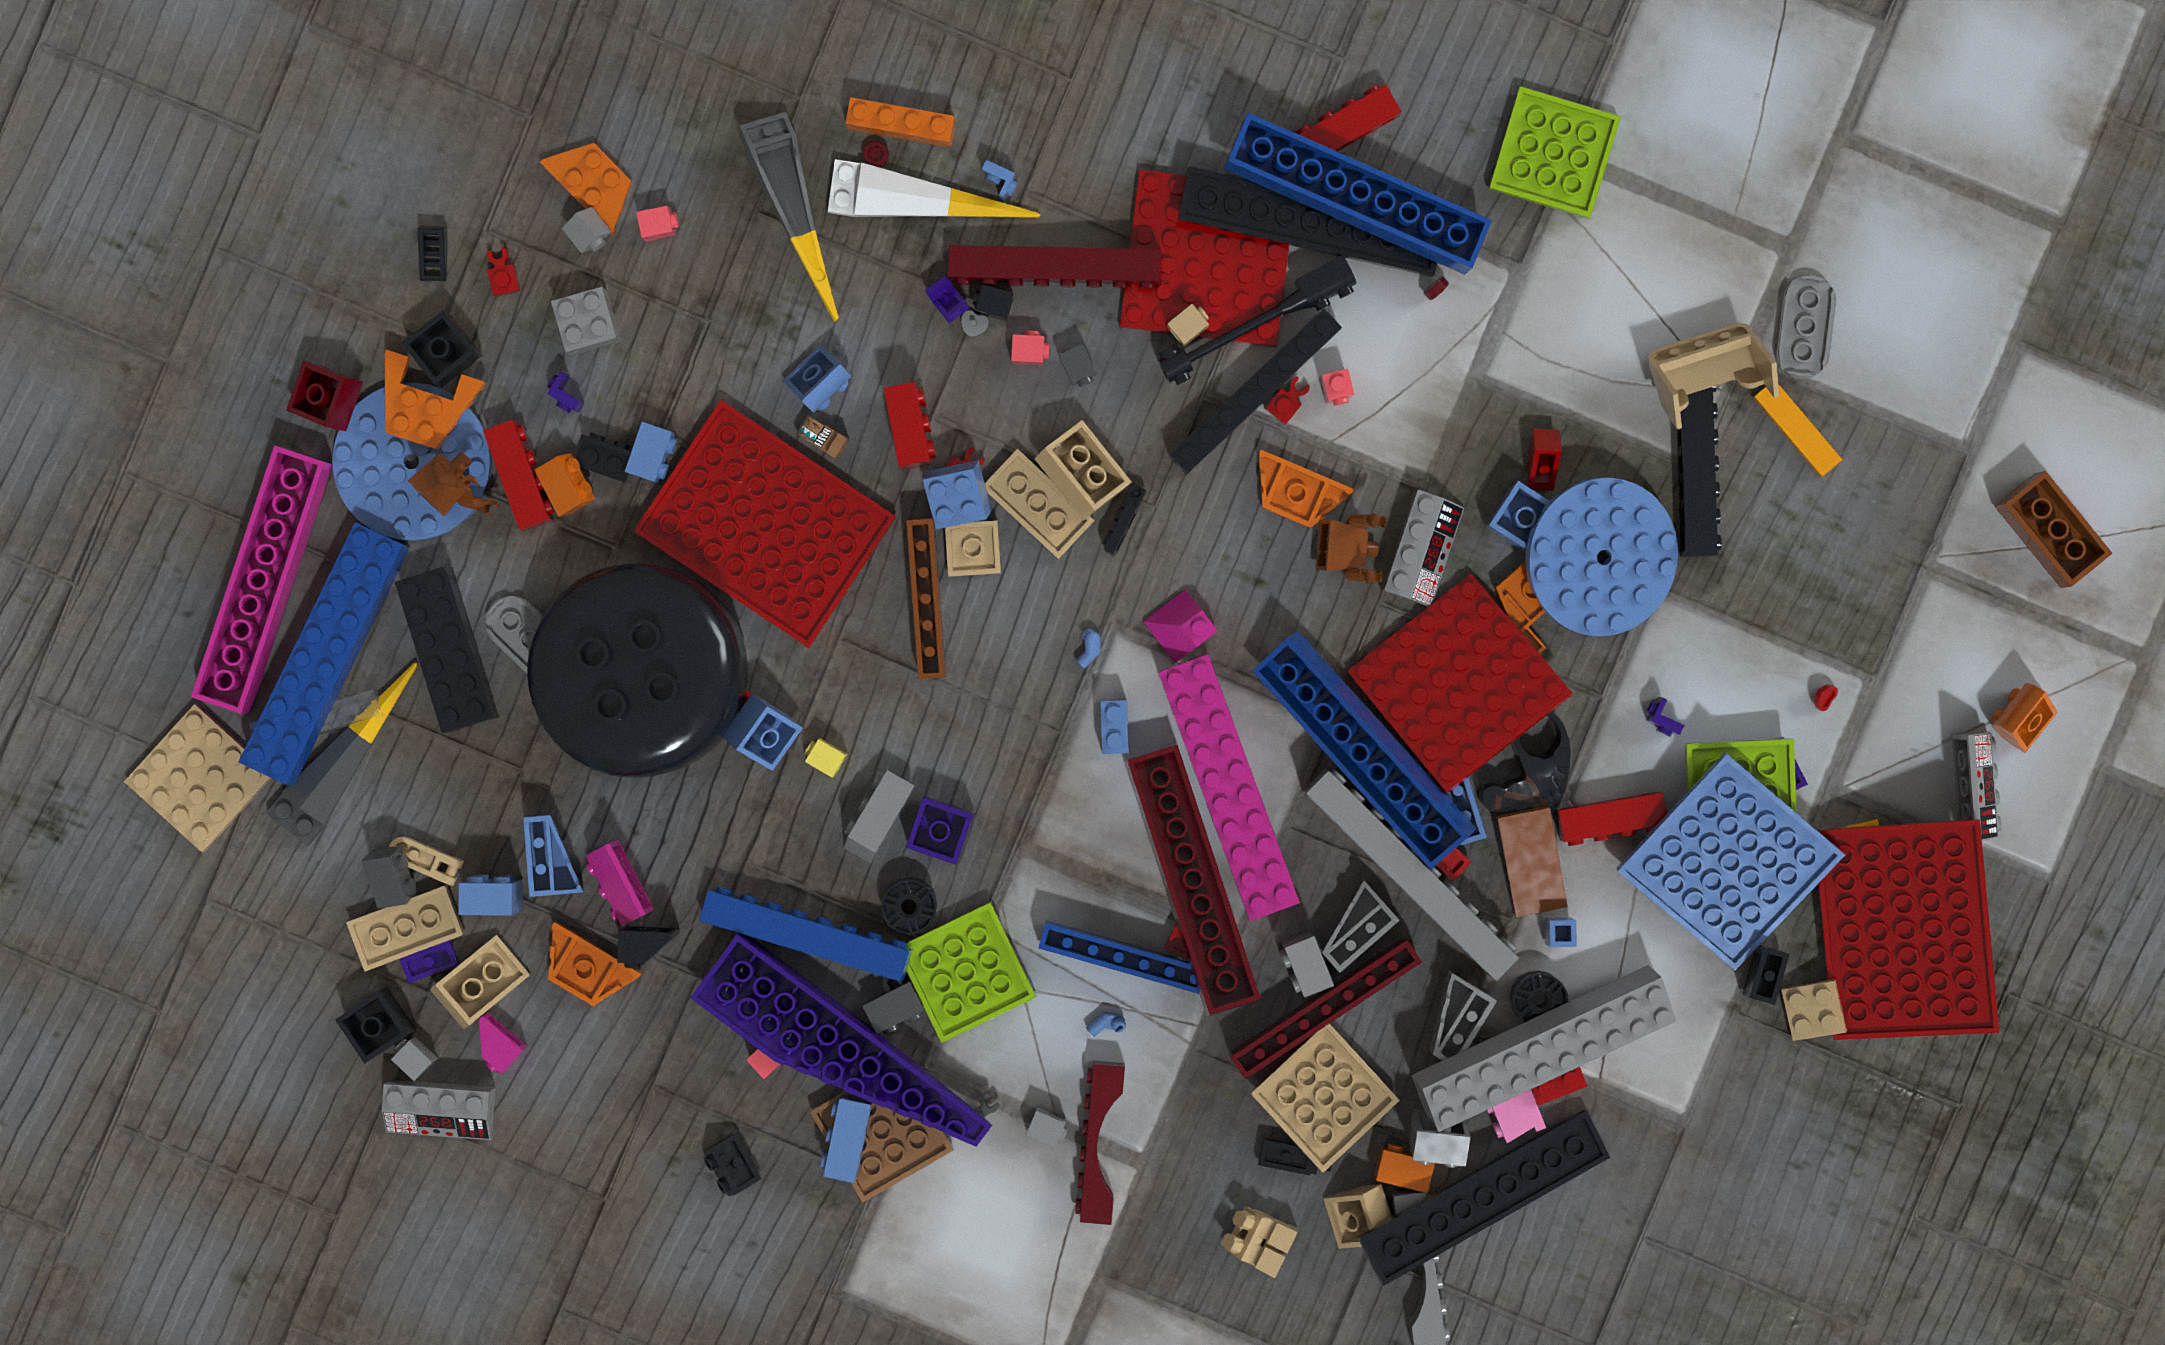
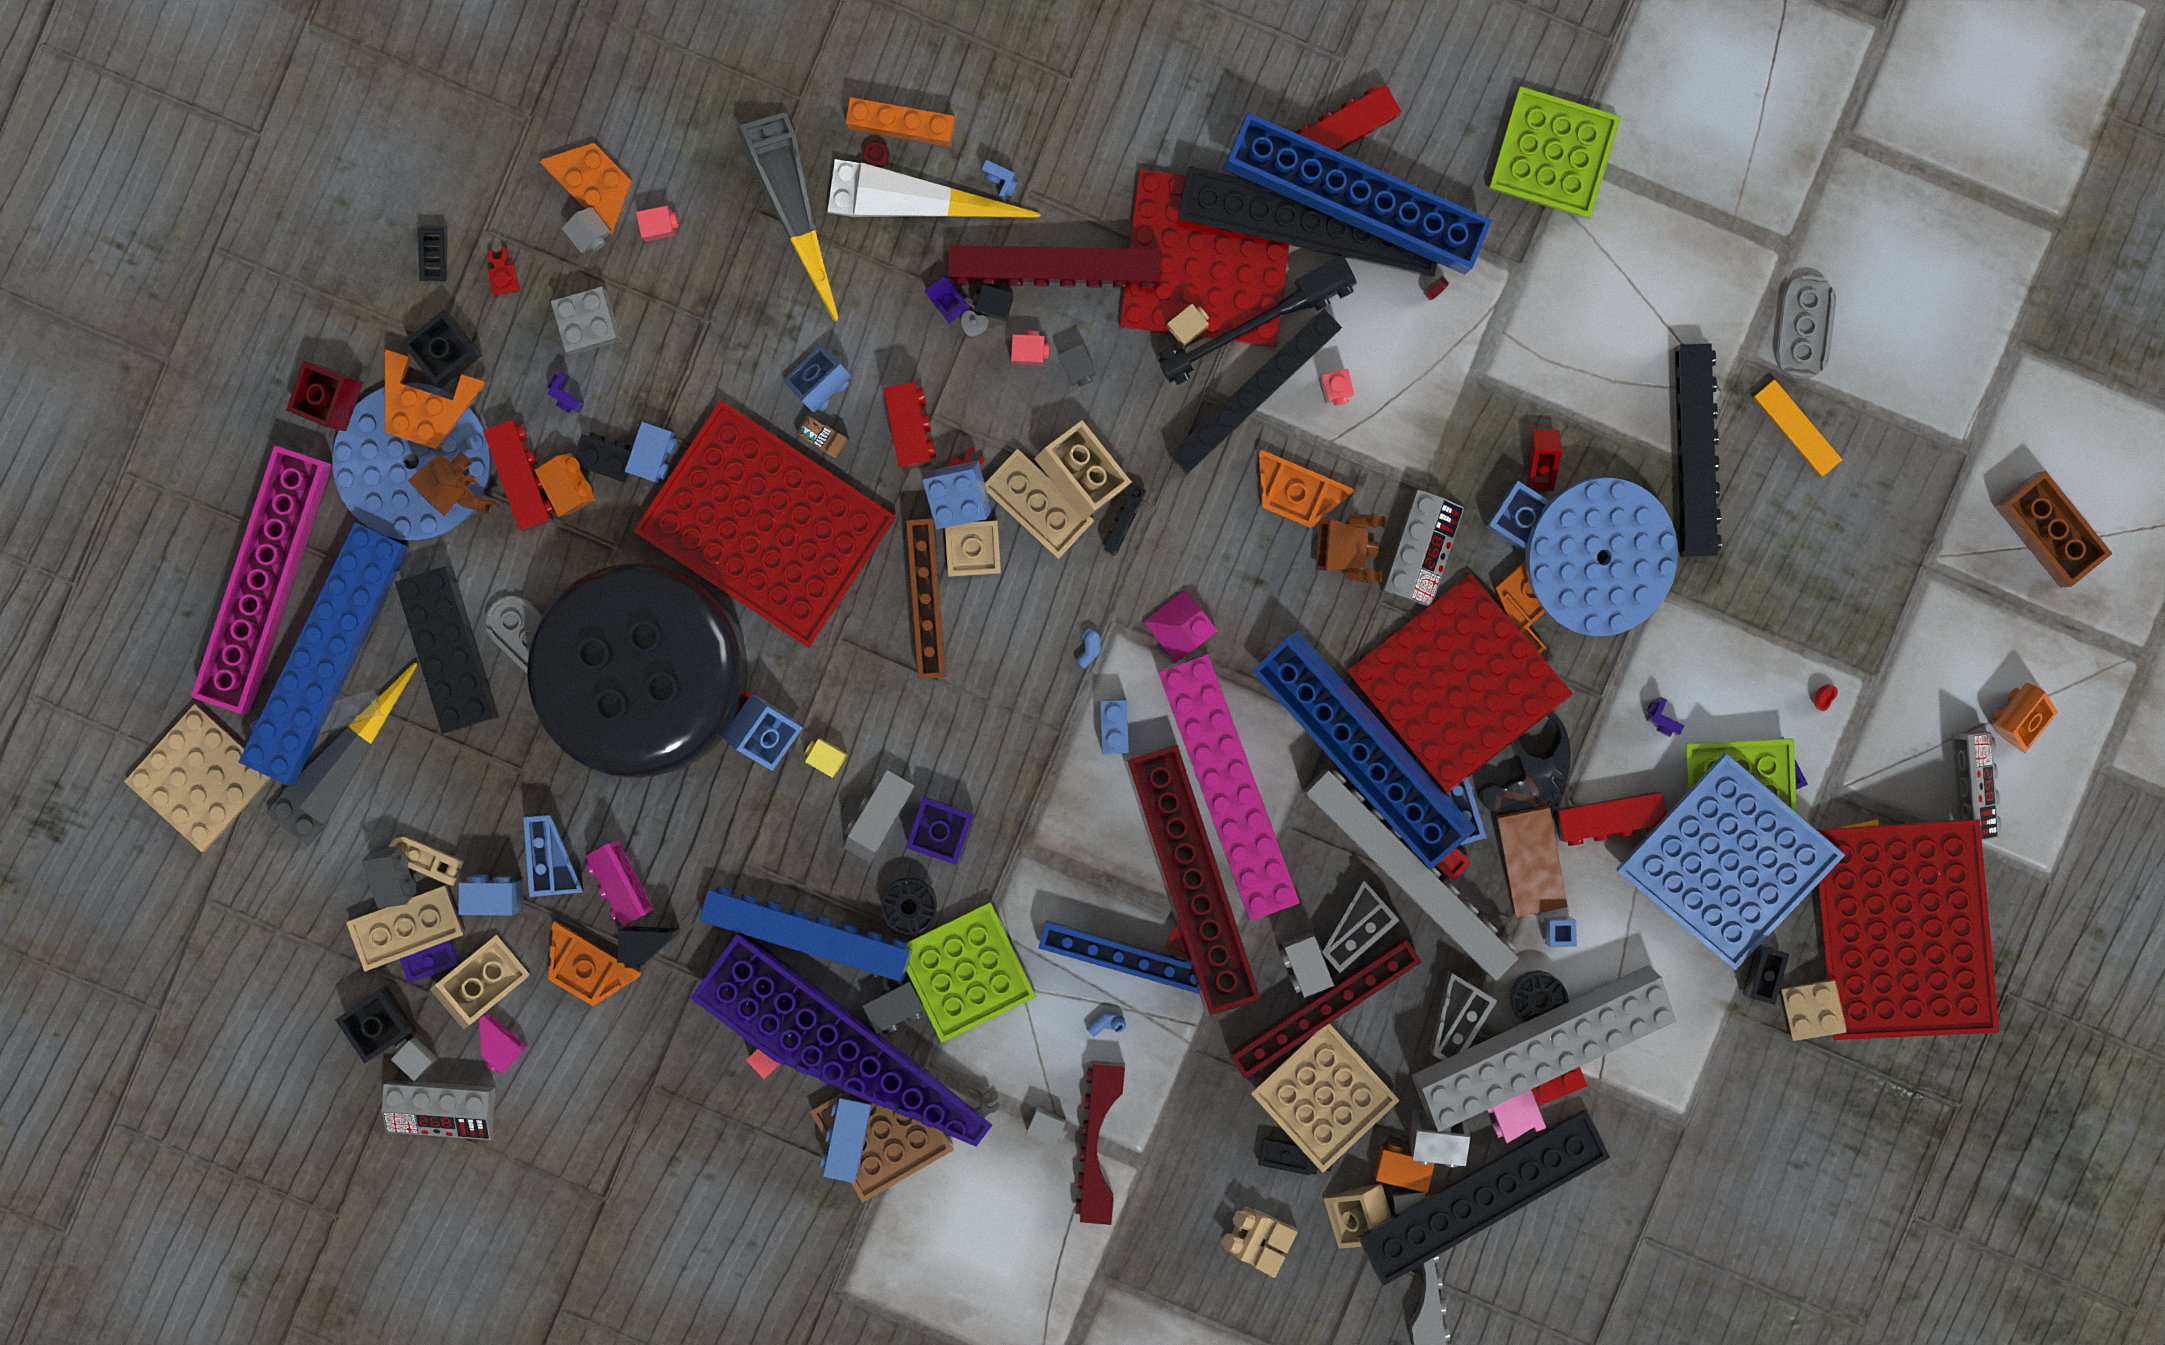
(731, 1165): black bracket -> none
(1285, 403): red plate -> none
(1710, 361): tan windscreen -> none

